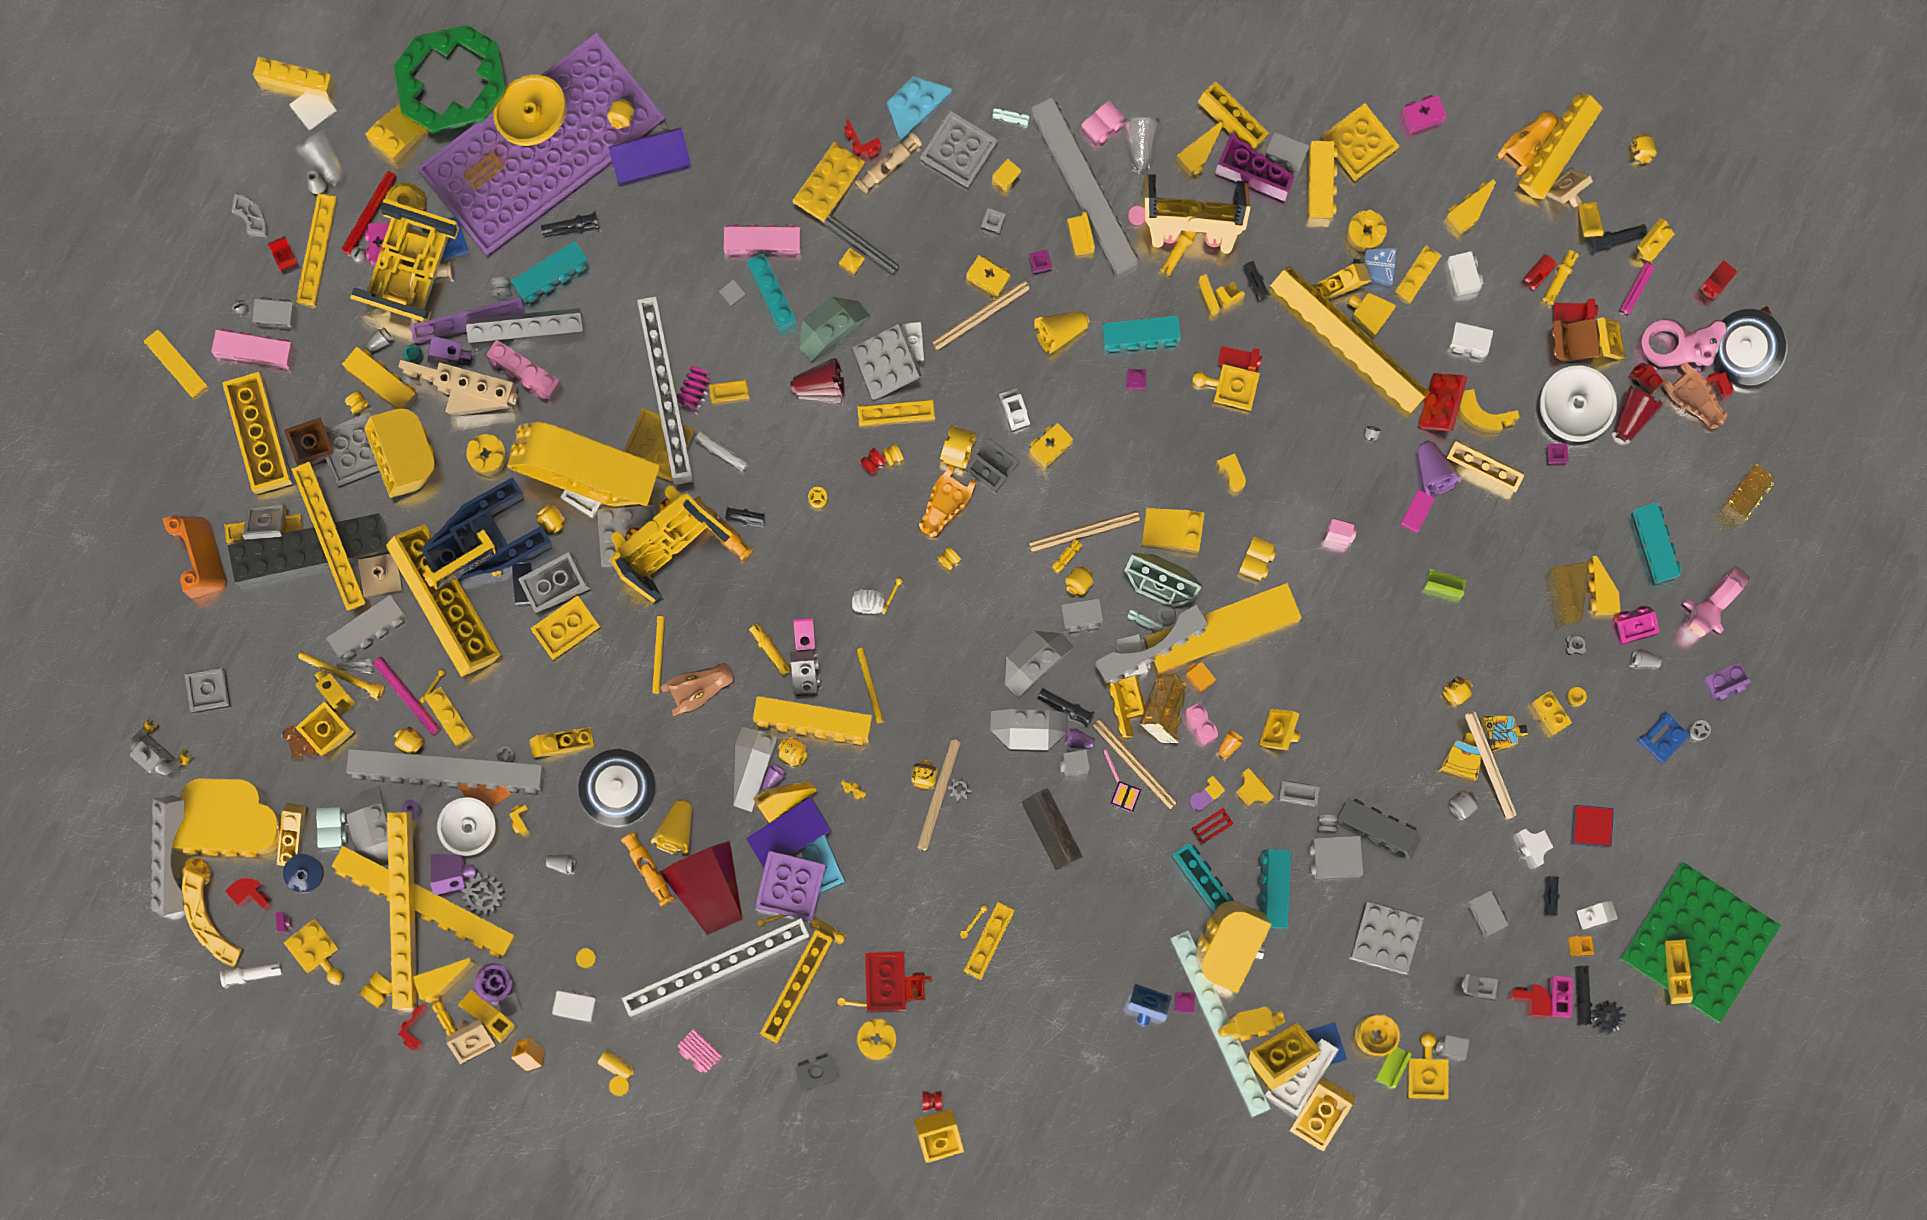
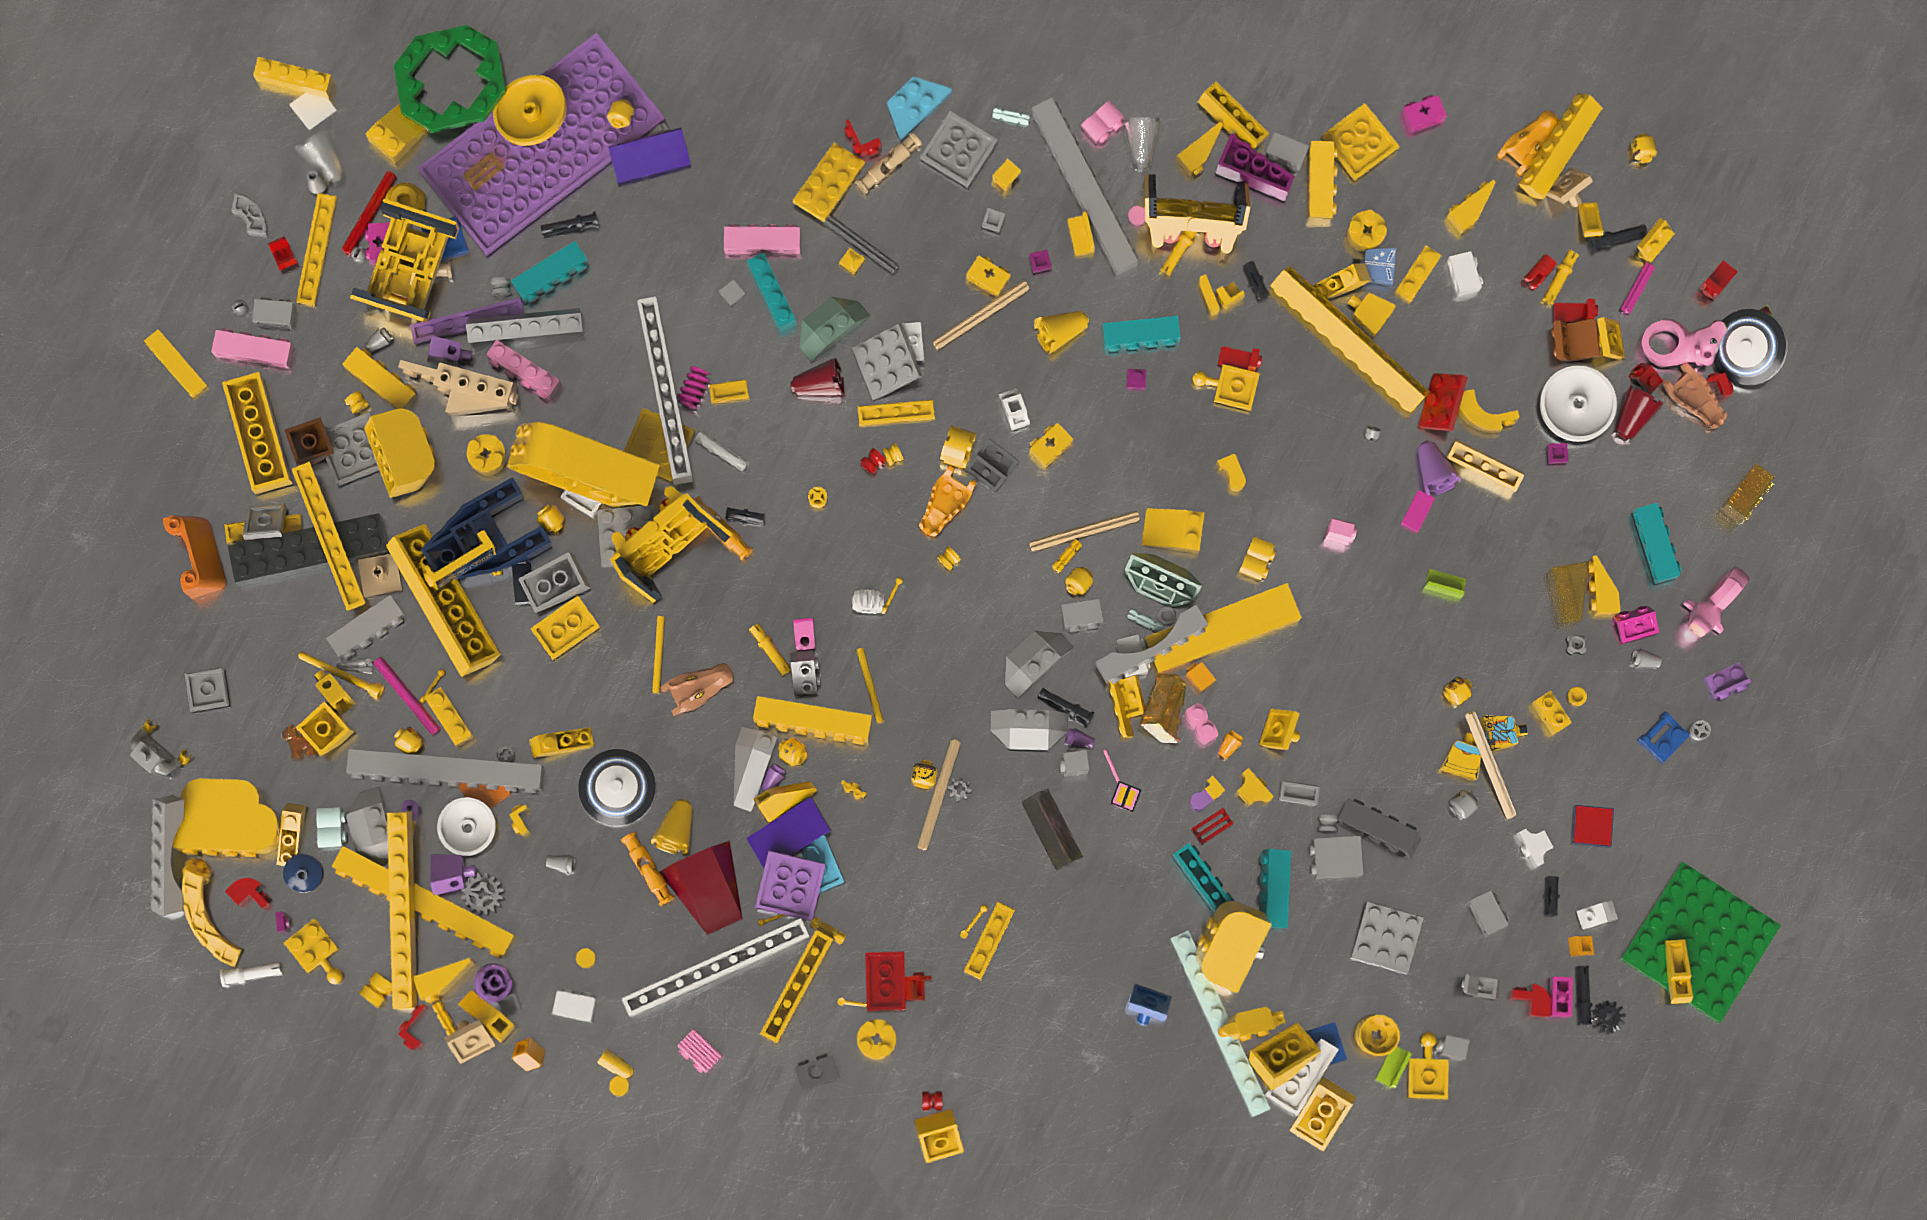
(412, 353): teal plate -> none
(1135, 763): tan axle -> none
(1184, 1002): magenta plate -> none
(1470, 339): white brick -> none

